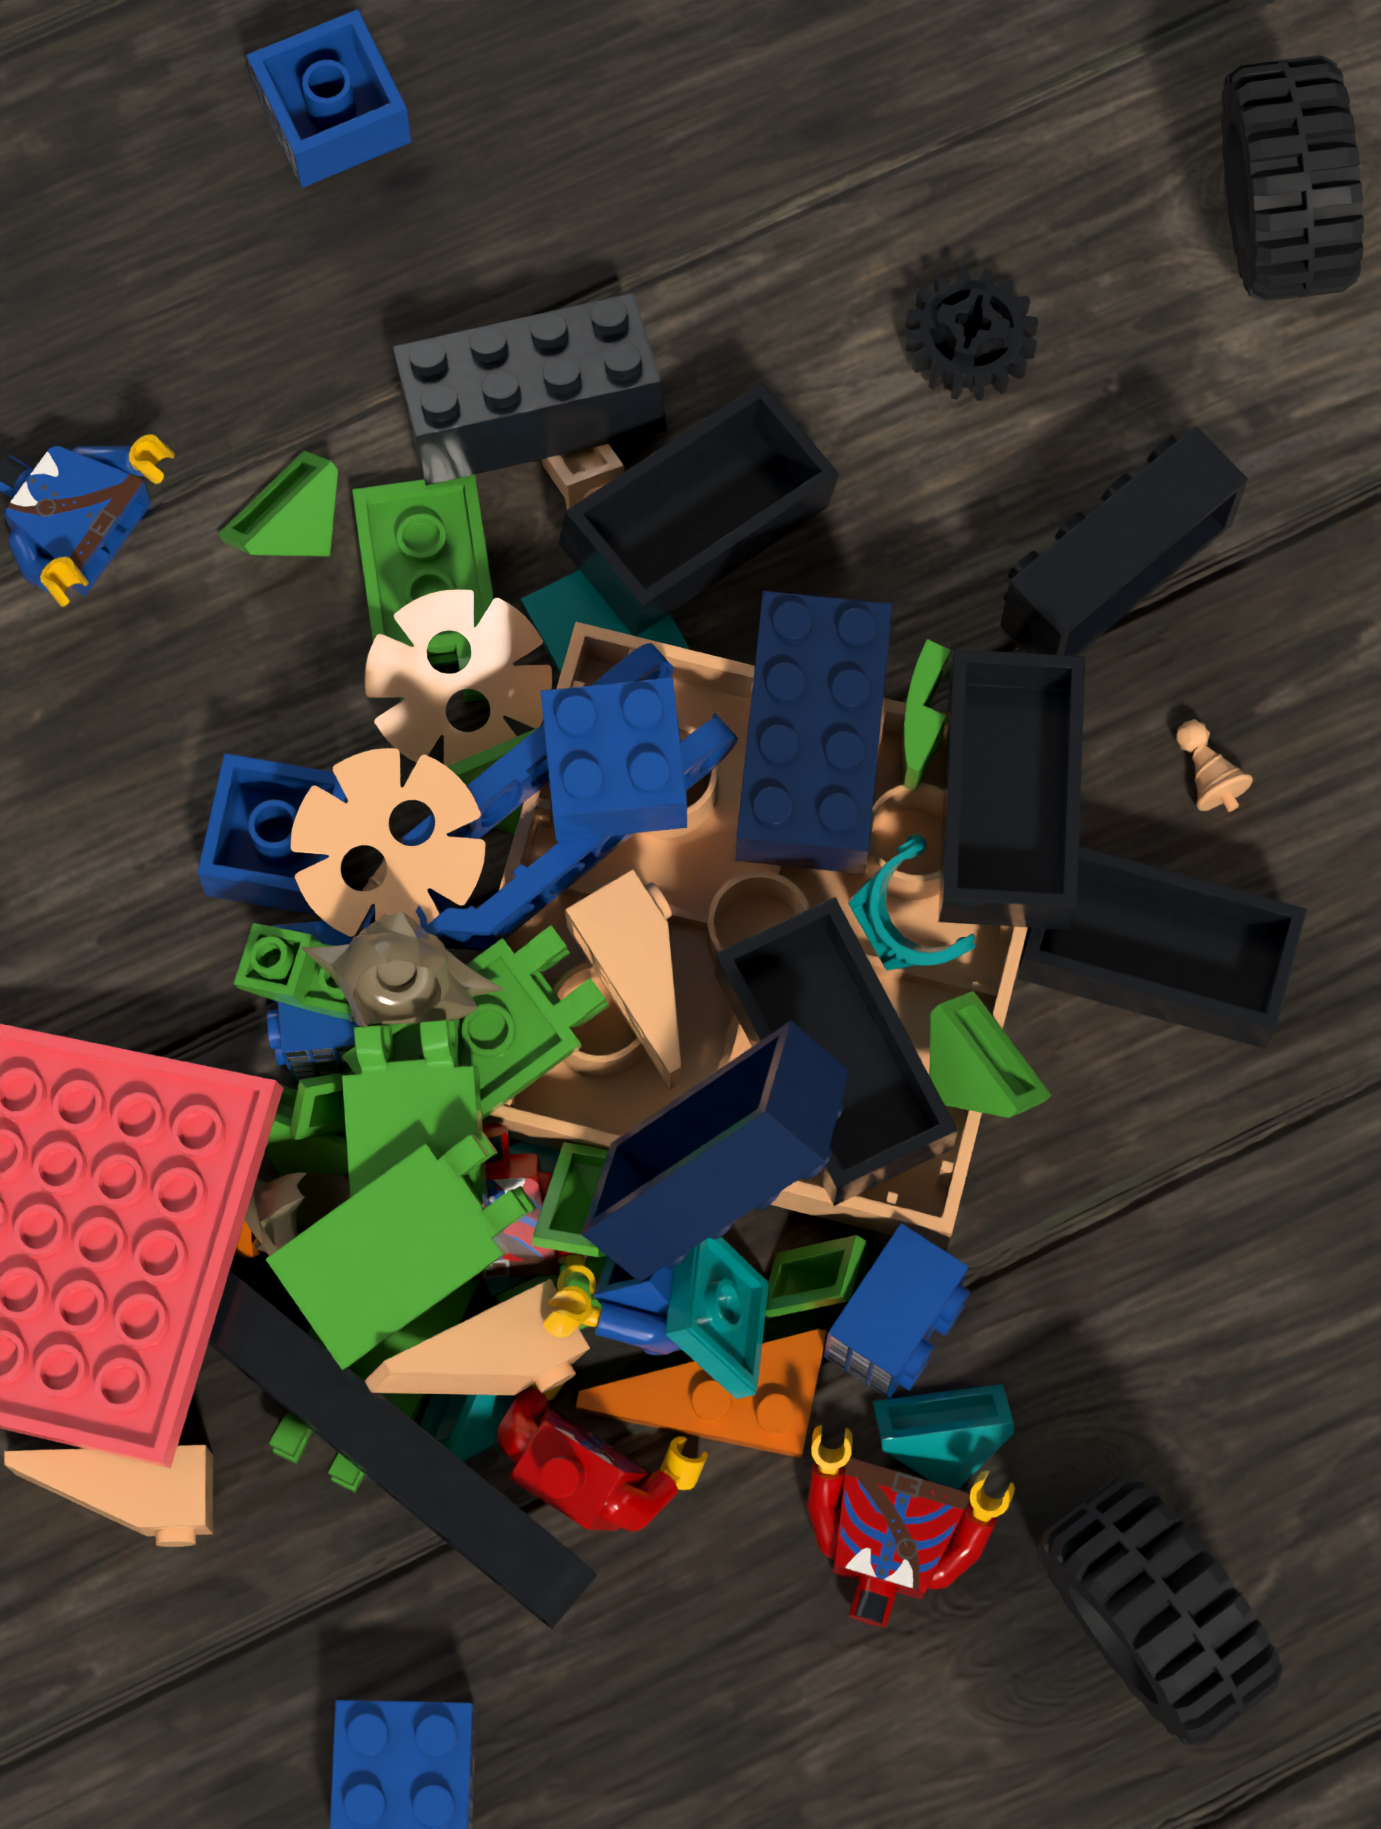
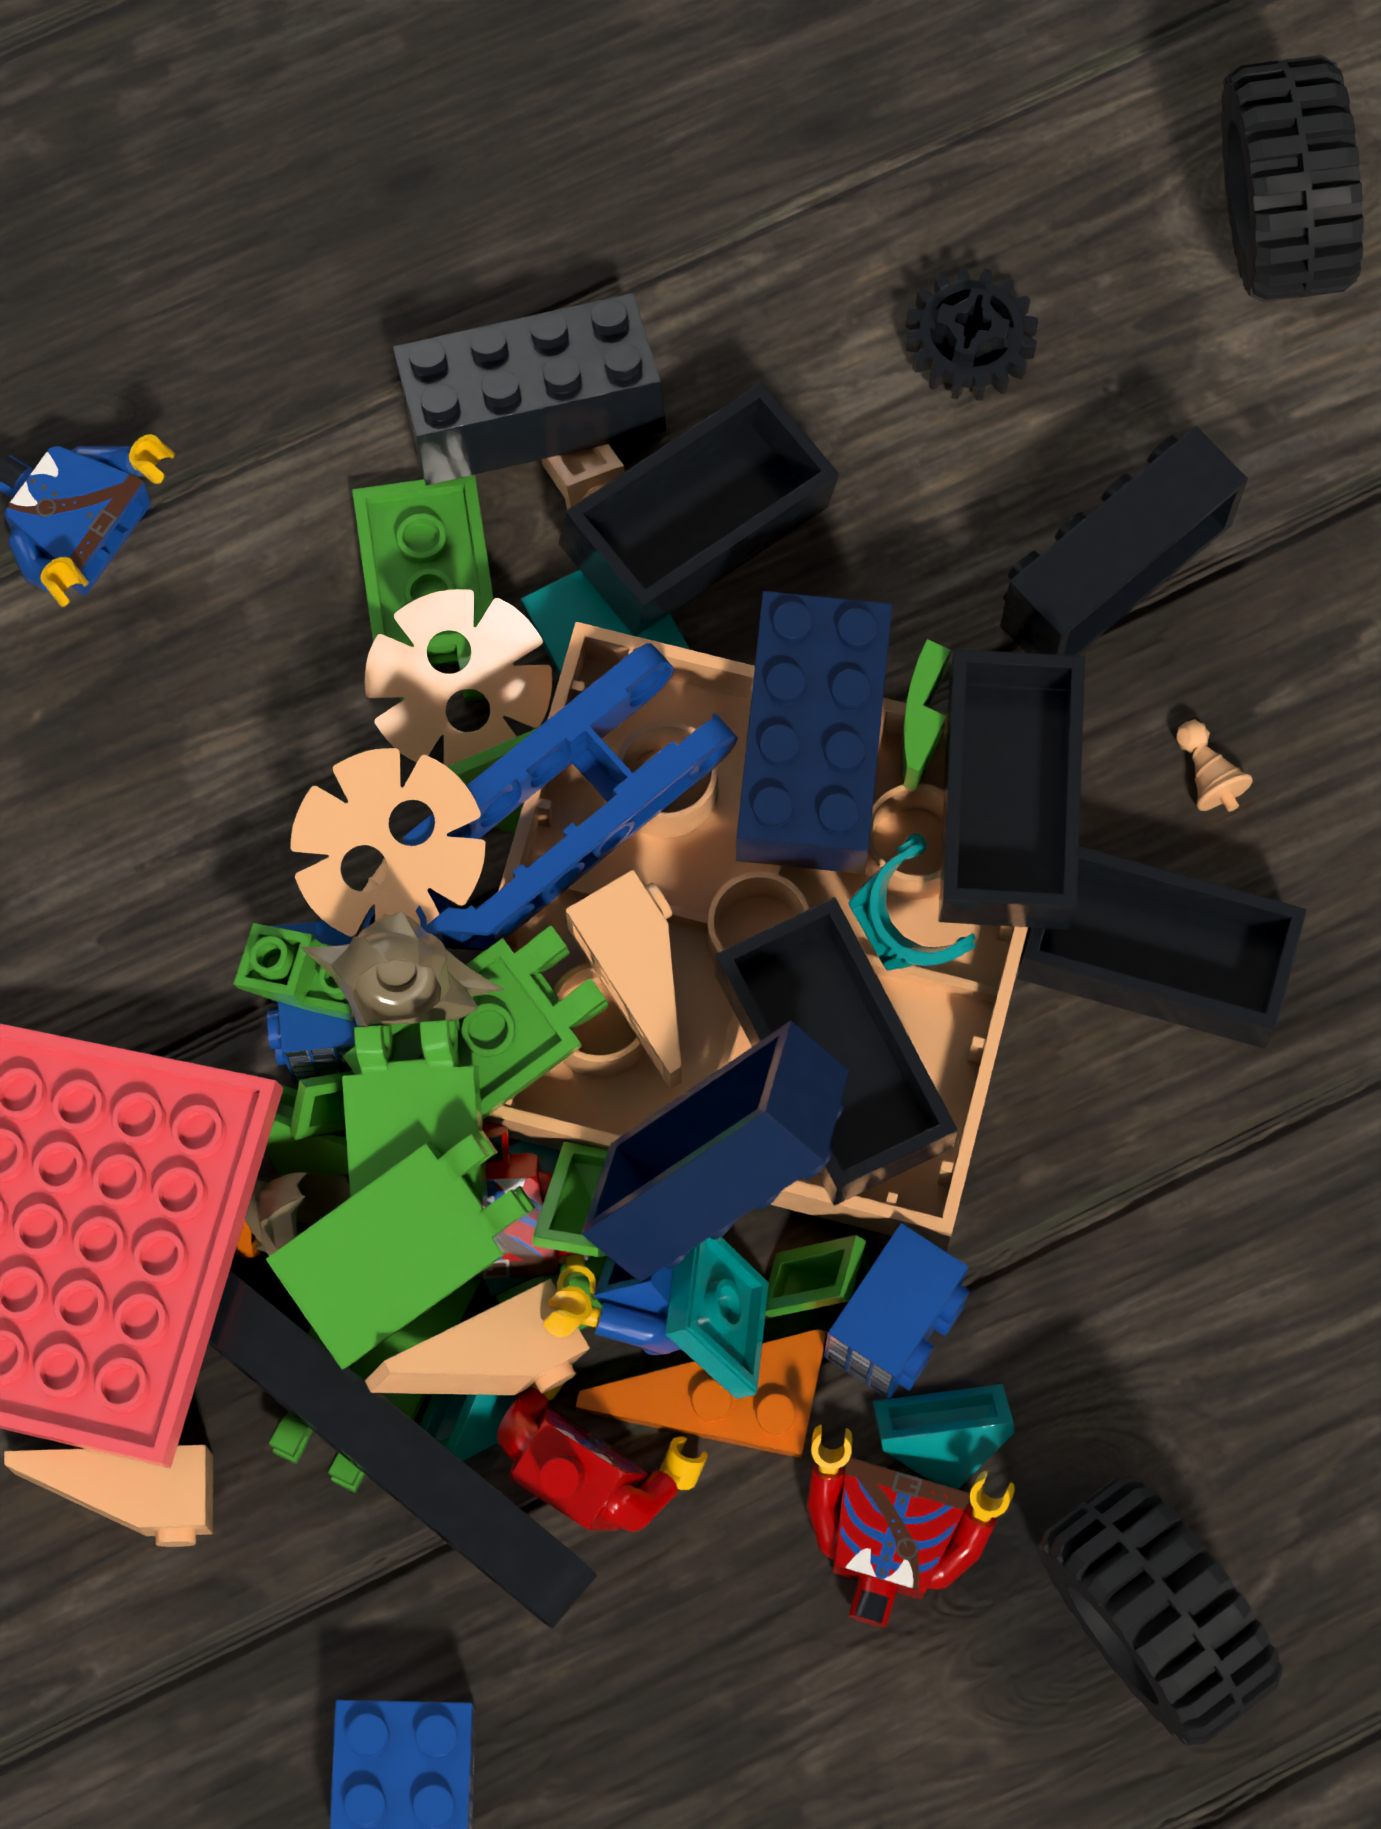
(250, 832): blue brick -> none
(291, 513): bright green slope -> none
(329, 98): blue brick -> none
(614, 759): blue brick -> none
(978, 1063): bright green slope -> none

